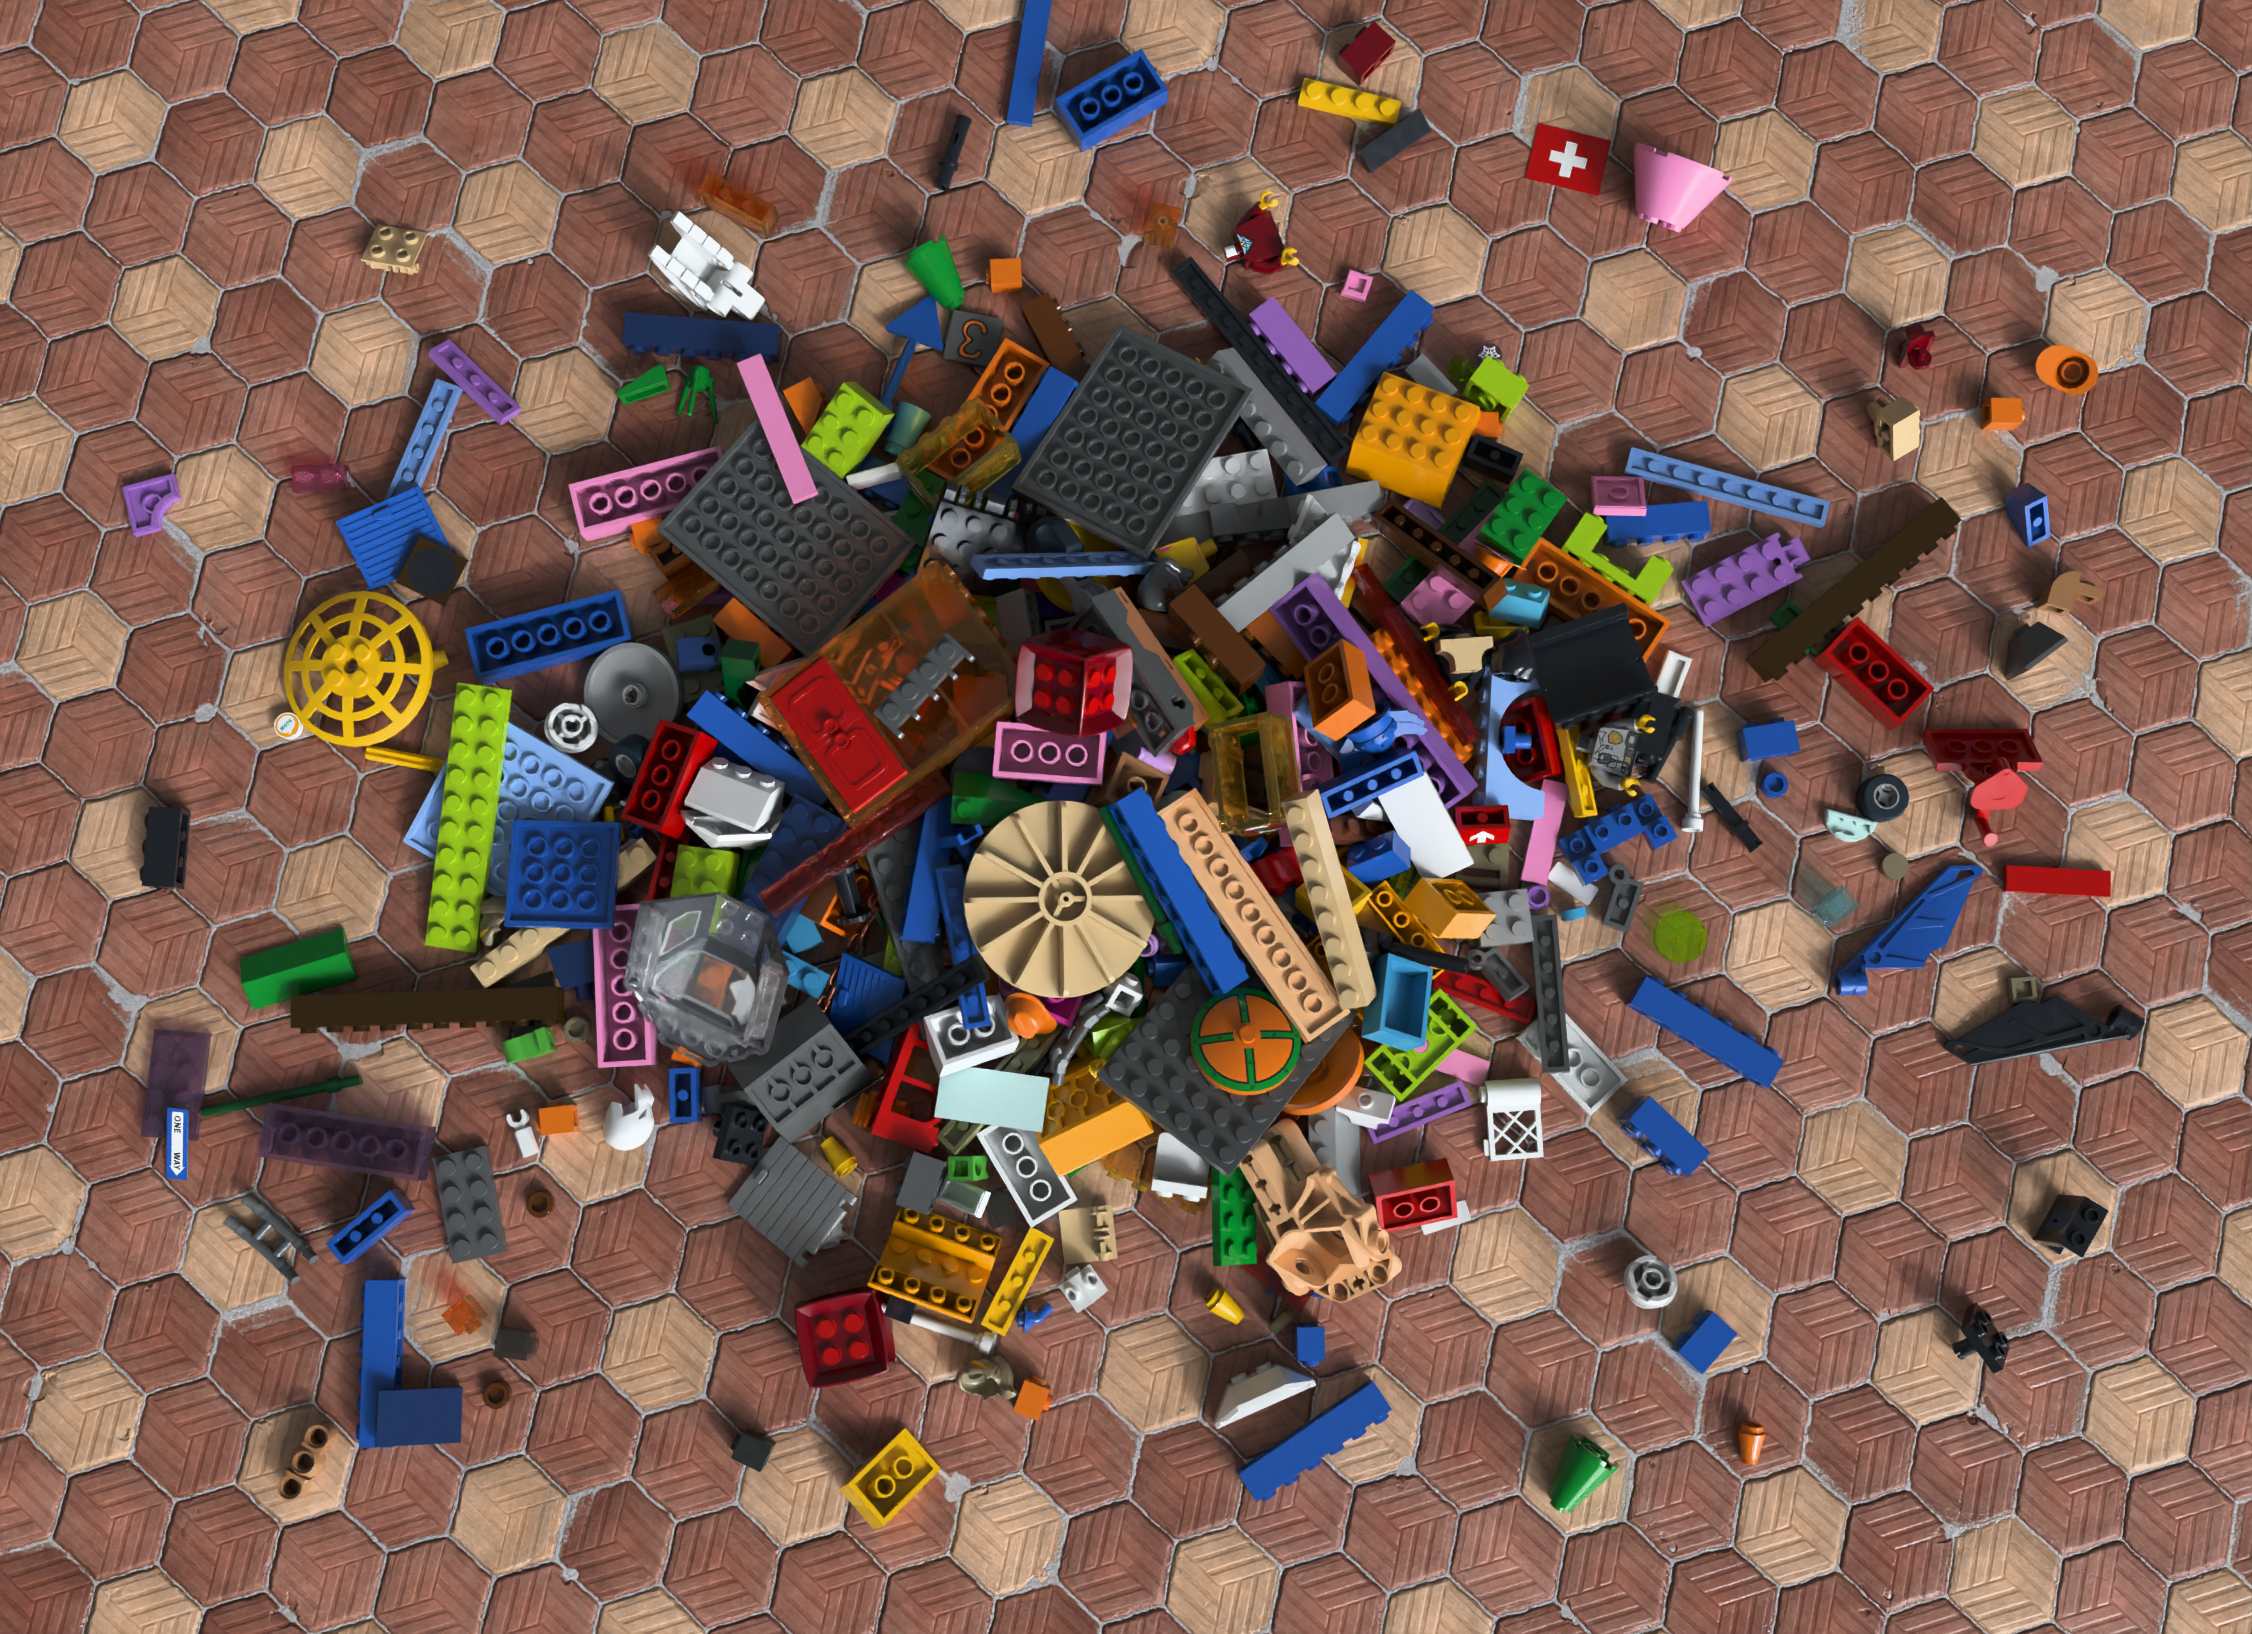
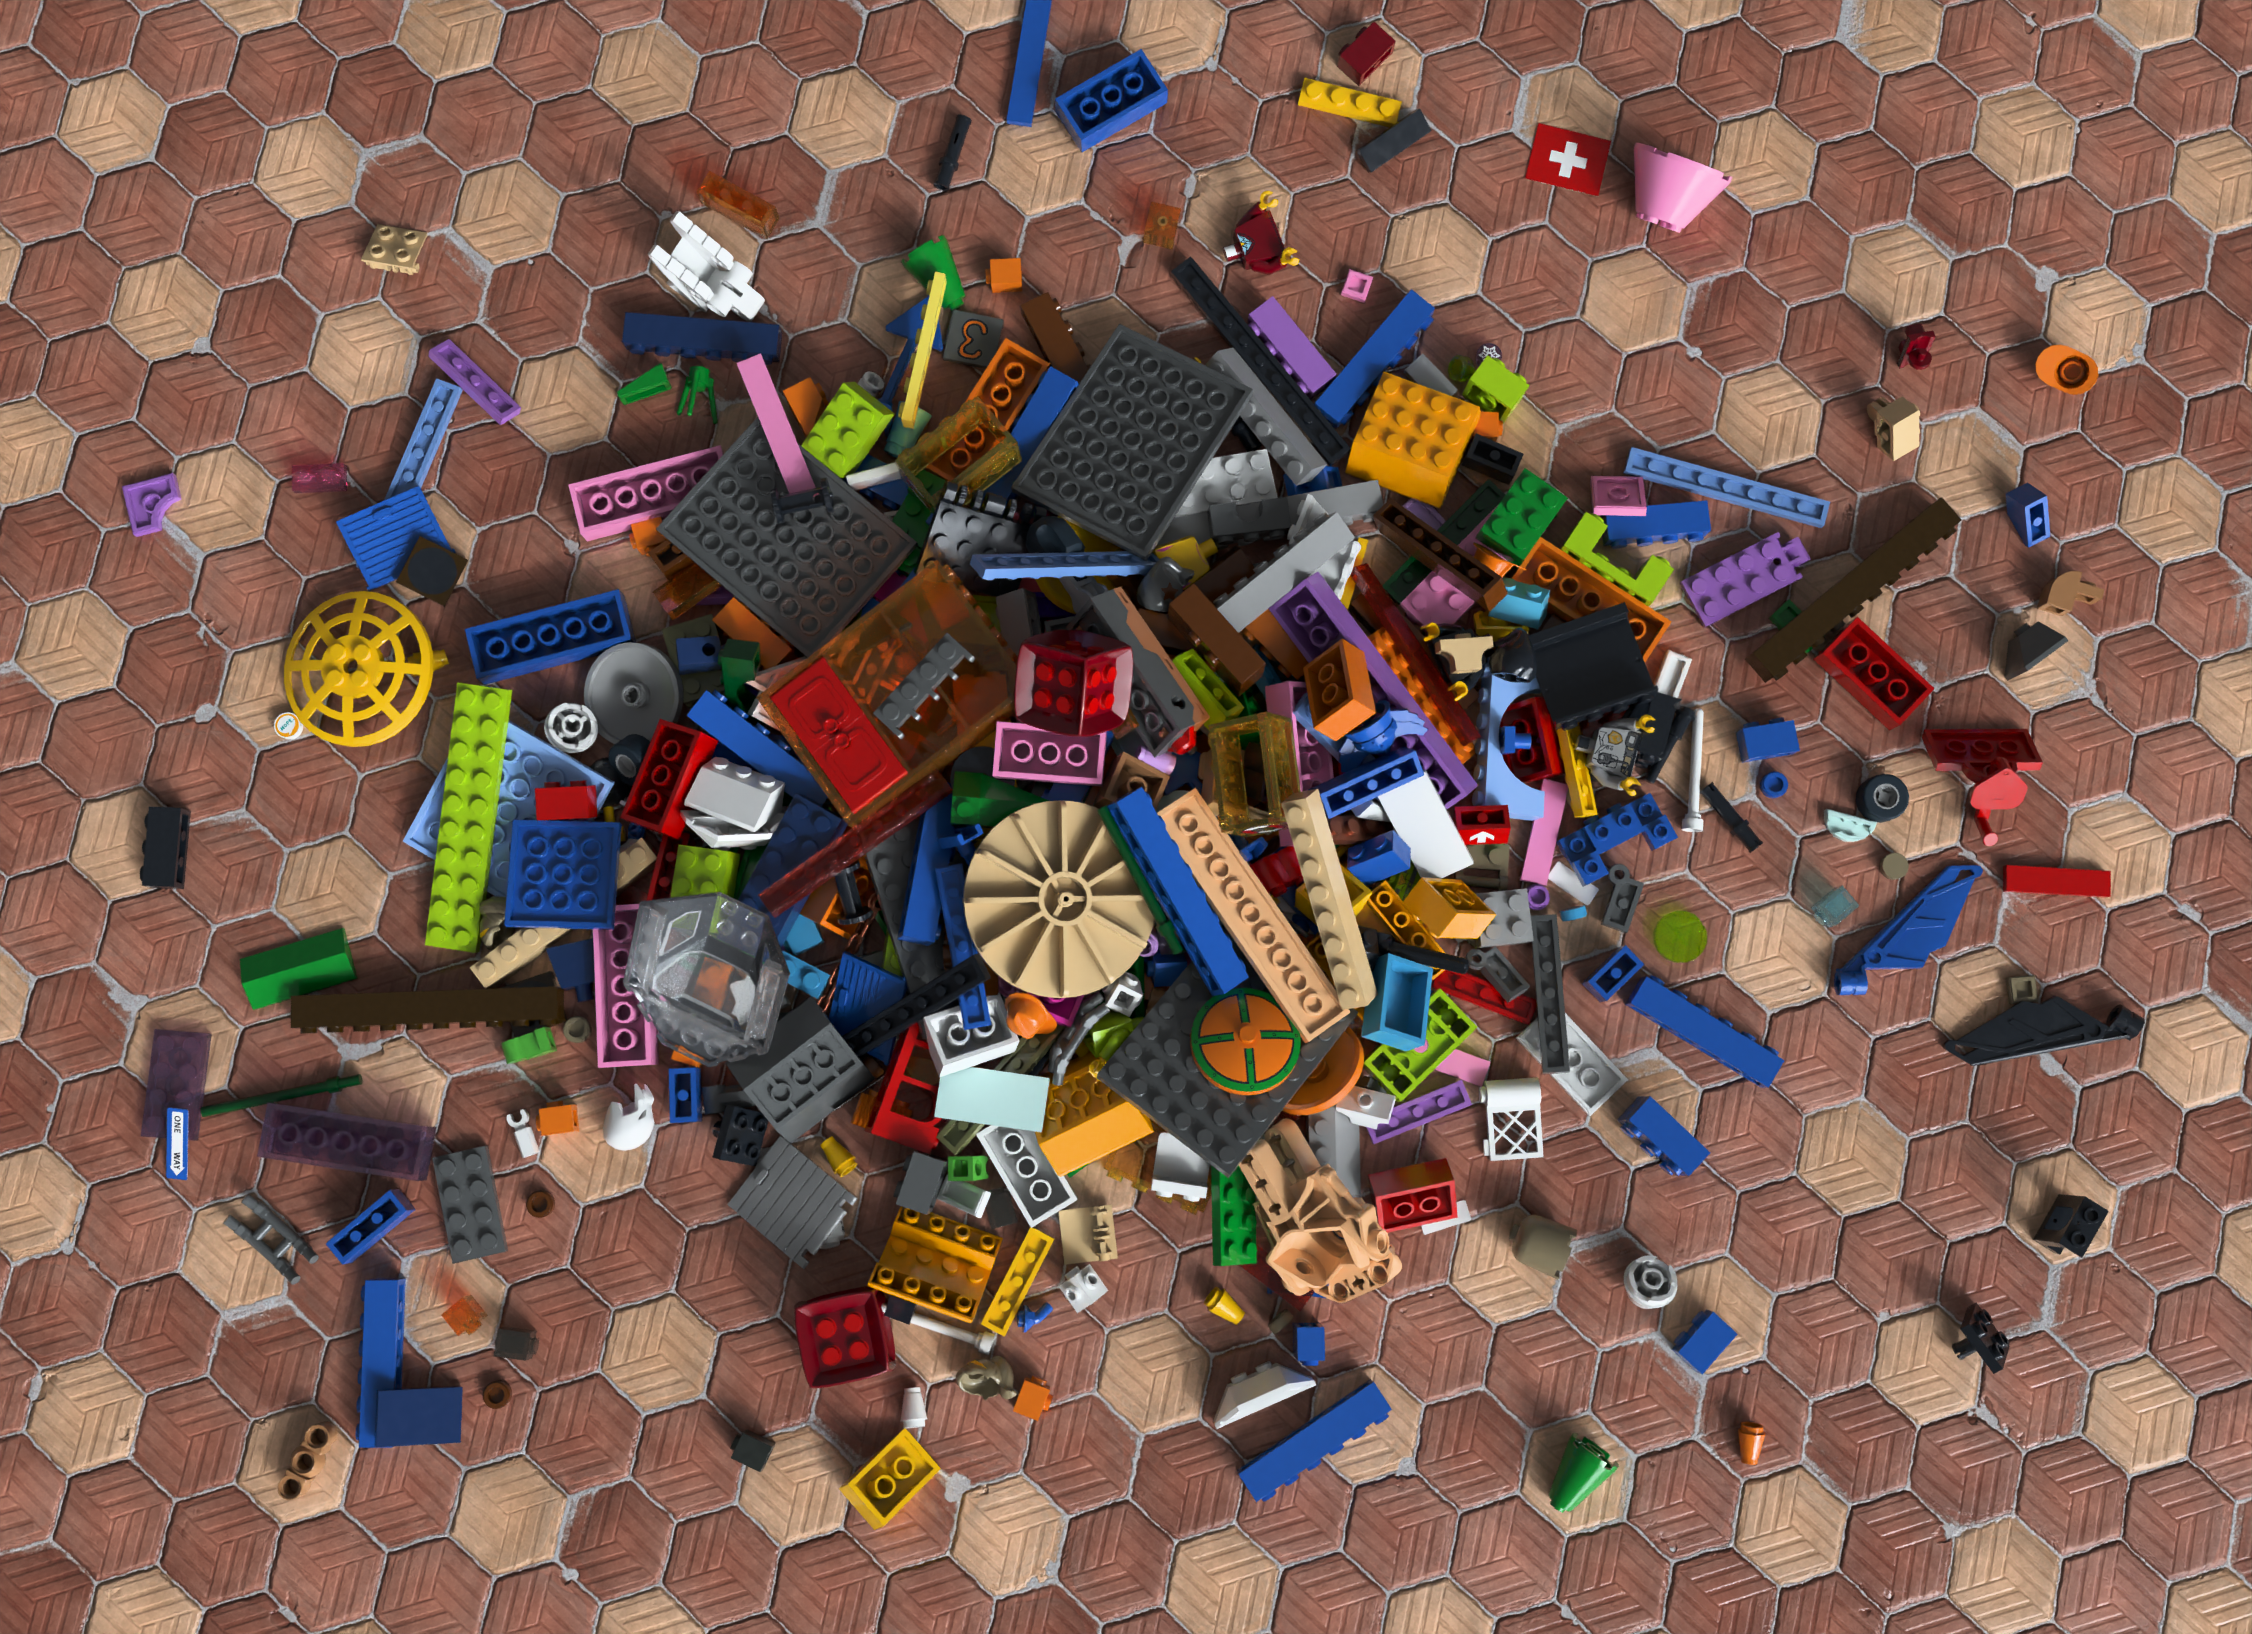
(404, 759): yellow axle -> none
(566, 802): none -> red brick
(801, 500): none -> black hose
(871, 383): none -> white bush
(913, 1409): none -> white cone
(920, 360): none -> light yellow plate
(1542, 1244): none -> dark tan cylinder
(1612, 973): none -> blue brick
(2002, 413): orange brick -> none

